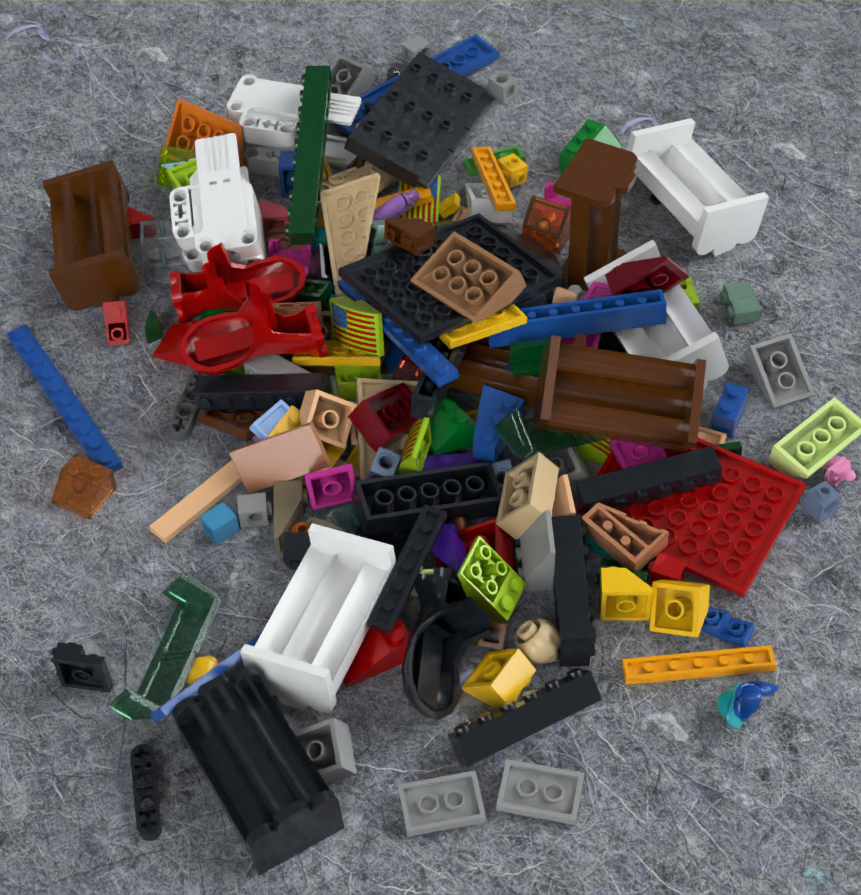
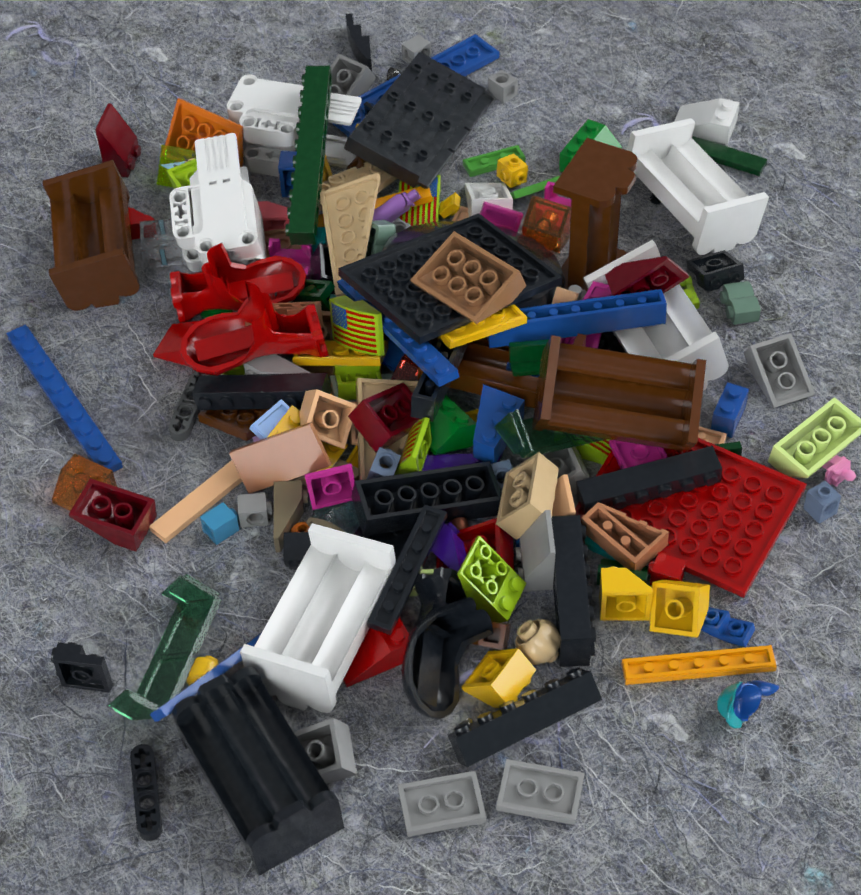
(115, 513): none -> dark red slope
(117, 141): none -> dark red slope
(117, 322): red slope -> none
(153, 328): dark green slope -> none
(359, 44): none -> black slope
(410, 234): reddish brown slope -> none
(493, 179): light orange tile -> none
(501, 216): none -> dark pink tile
(532, 188): none -> bright green tile
(712, 119): none -> white slope
(716, 270): none -> black plate
(732, 157): none -> dark green tile

